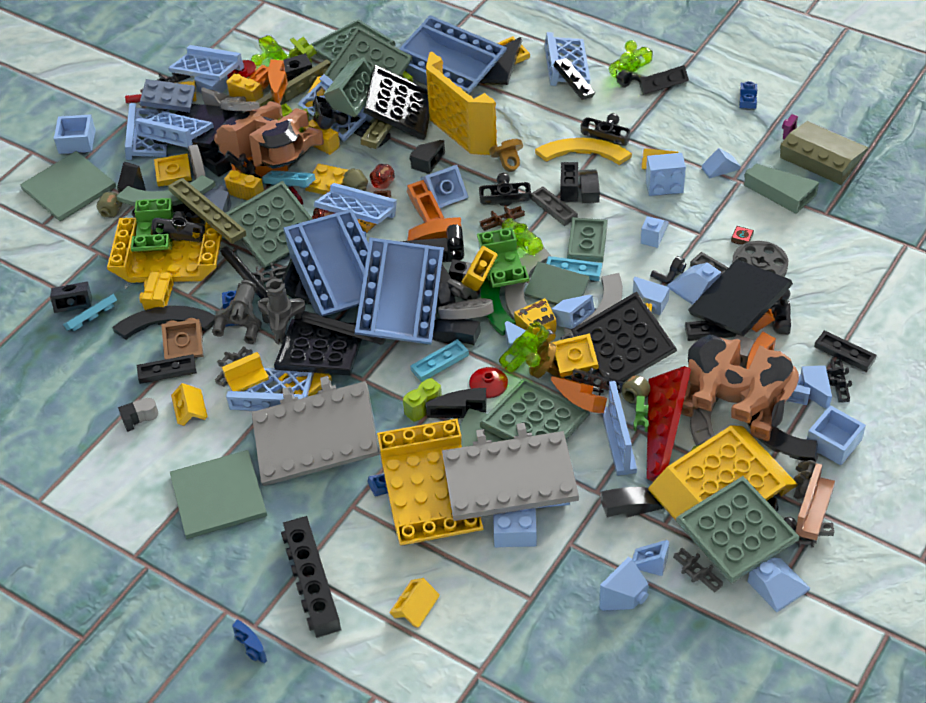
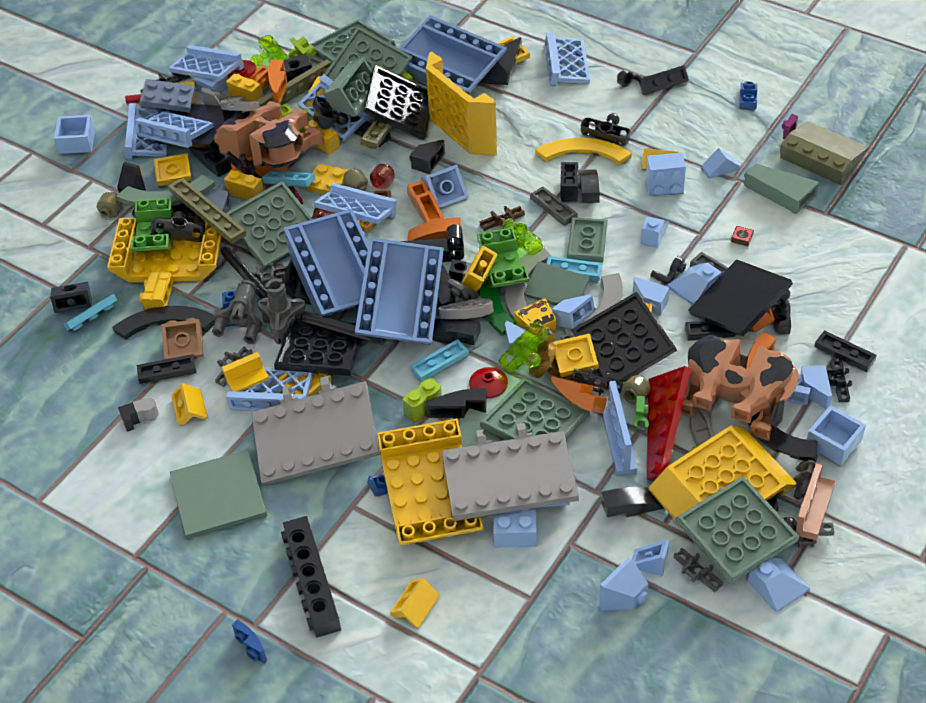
(68, 185): sand green tile -> none
(196, 161): light grey piece -> none
(504, 192): black piece -> none
(507, 151): pearl gold tile -> none
(574, 78): plate -> none
(630, 60): clear neon green piece -> none
(767, 260): dark grey wedge -> none

